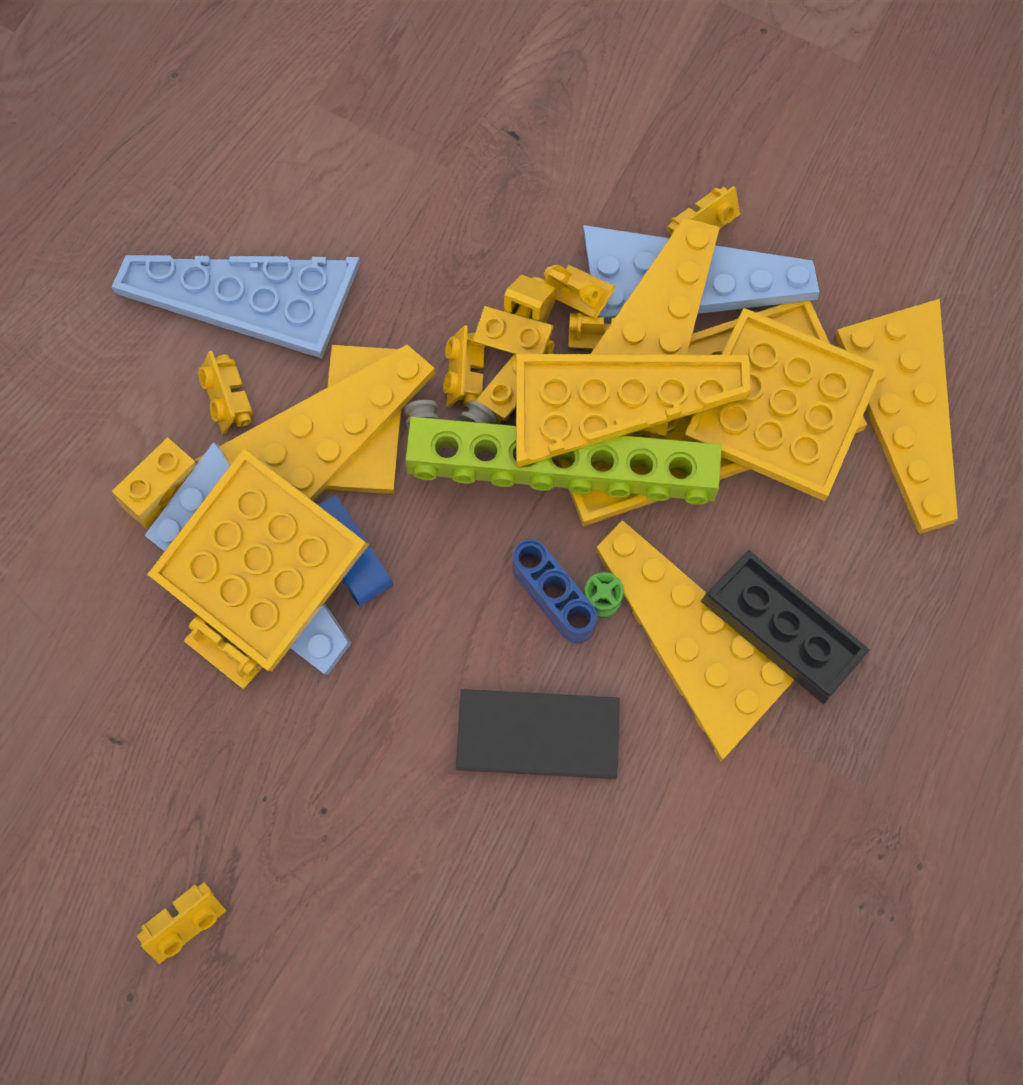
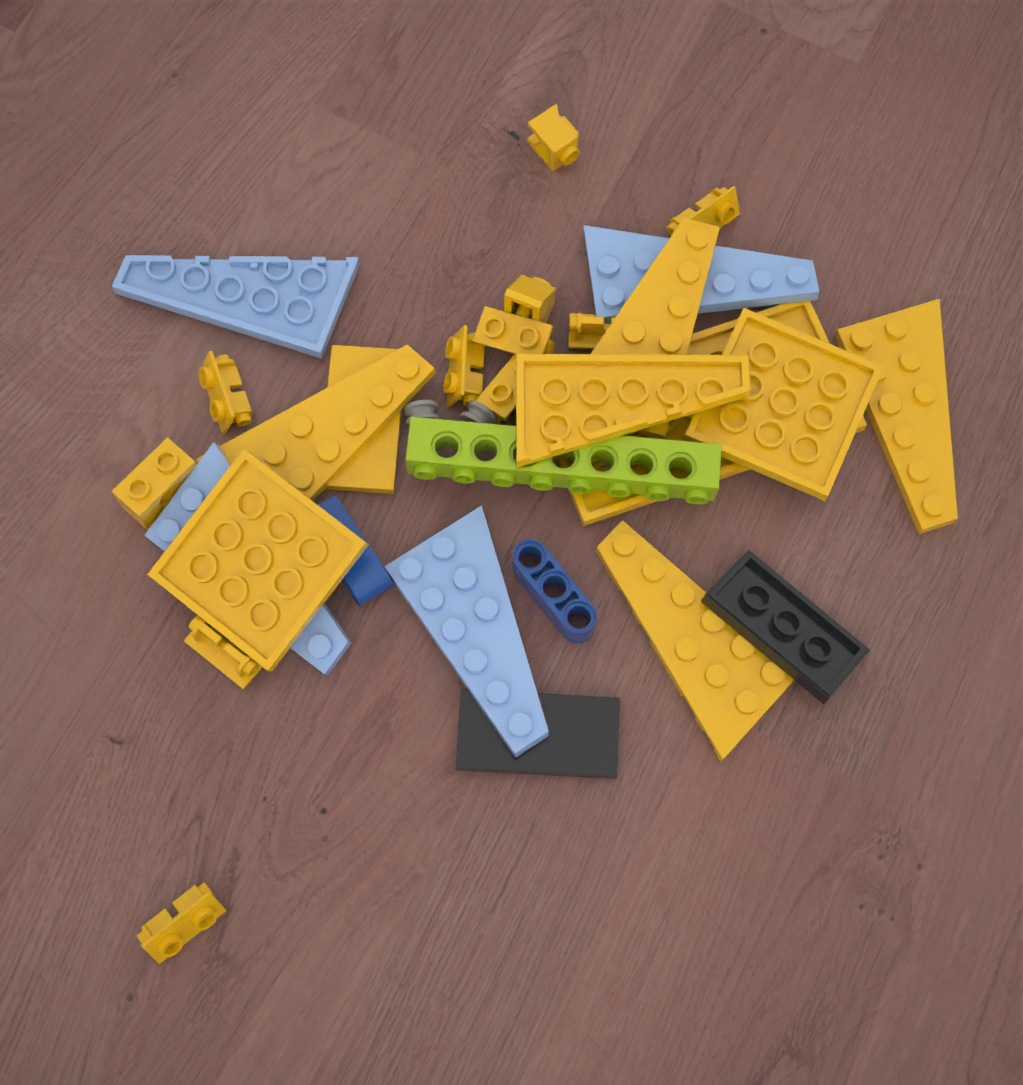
(466, 609): none -> light blue wing
(554, 138): none -> yellow window
(579, 289): yellow hinge -> none
(604, 587): bright green wheel -> none

